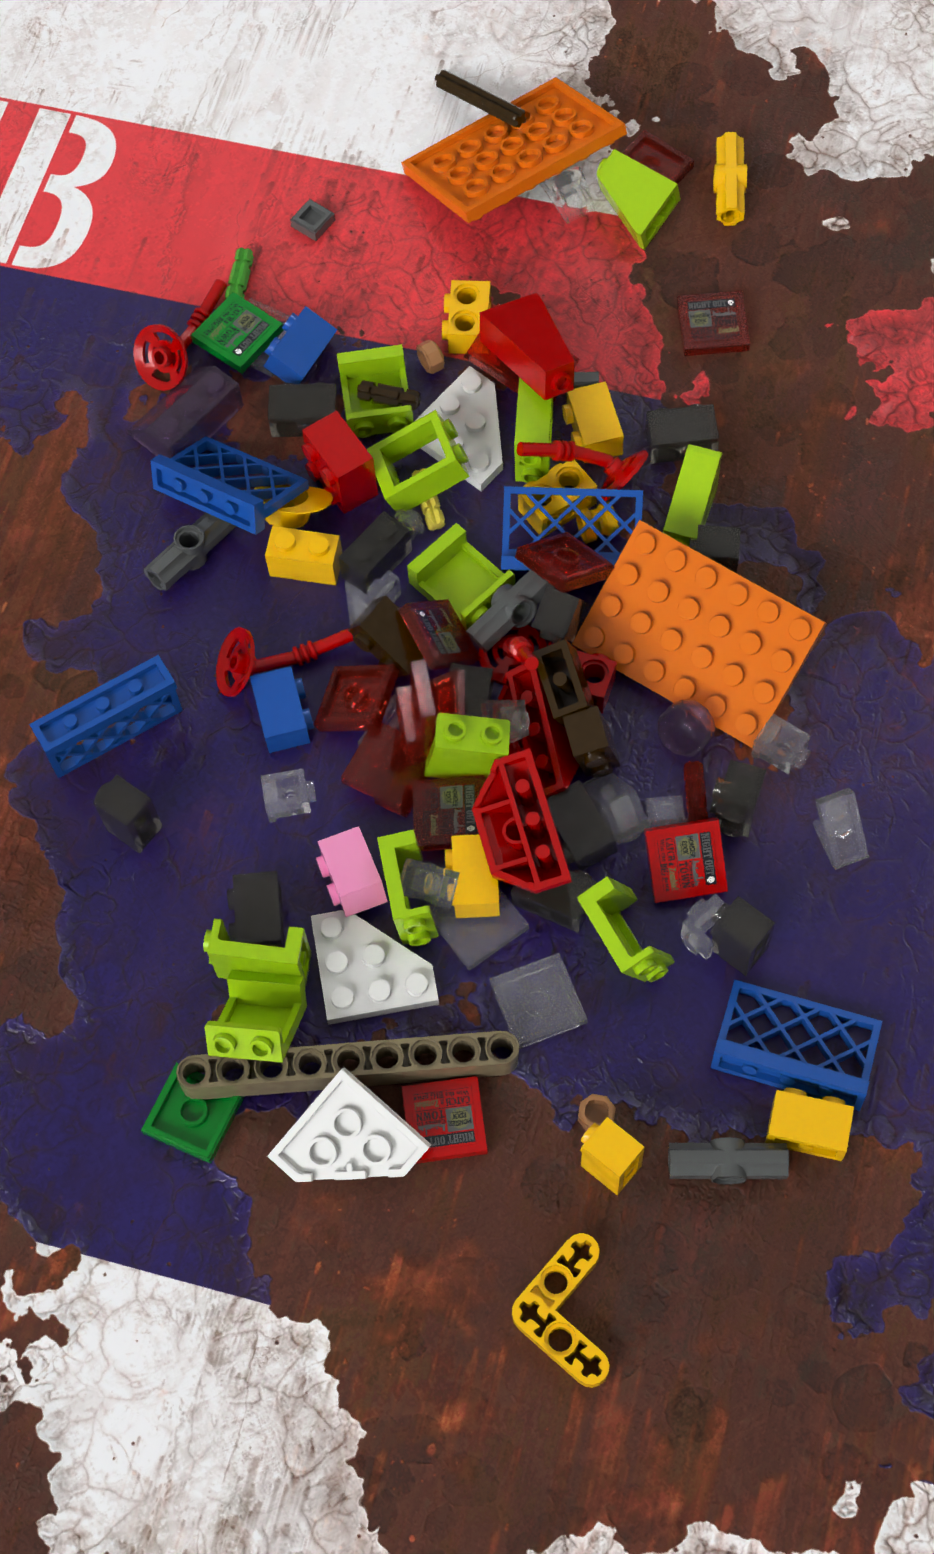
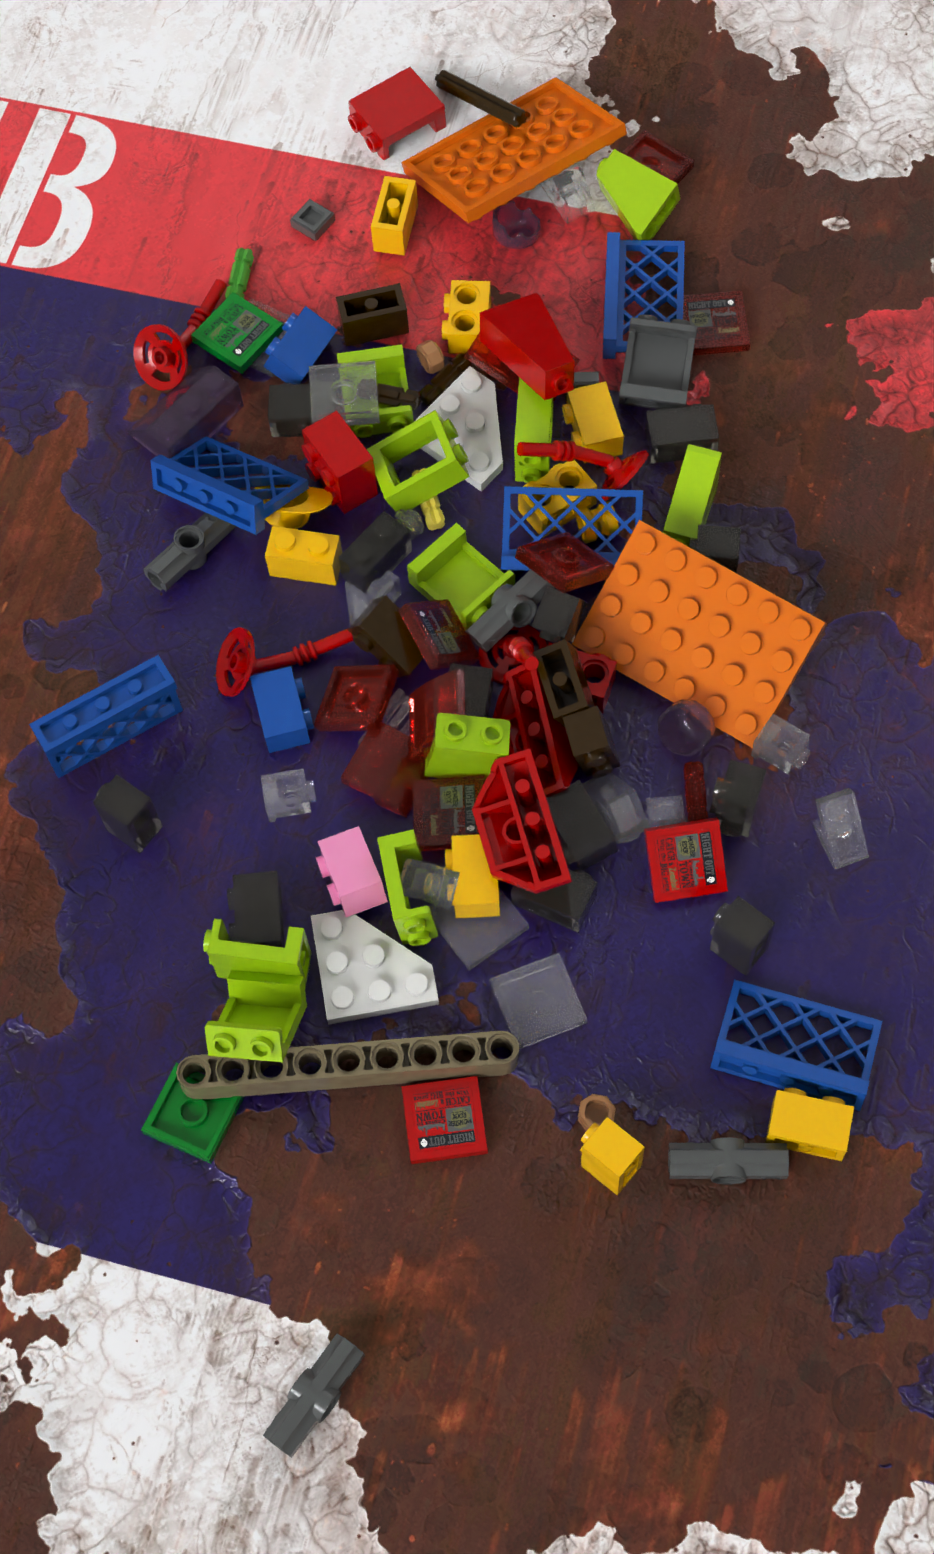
(314, 1395): none -> dark grey piece
(345, 388): none -> clear tile
(348, 1137): white plate -> none
(372, 314): none -> dark brown brick
(394, 111): none -> red panel
(394, 215): none -> yellow brick
(416, 712): clear red slope -> none
(444, 379): none -> dark brown axle
(509, 710): clear bracket -> none
(515, 227): none -> hair
(549, 1305): yellow beam -> none
(603, 907): lime panel -> none
(616, 287): none -> blue fence
(657, 363): none -> dark grey panel
(698, 923): clear bracket -> none
(730, 179): yellow piece -> none

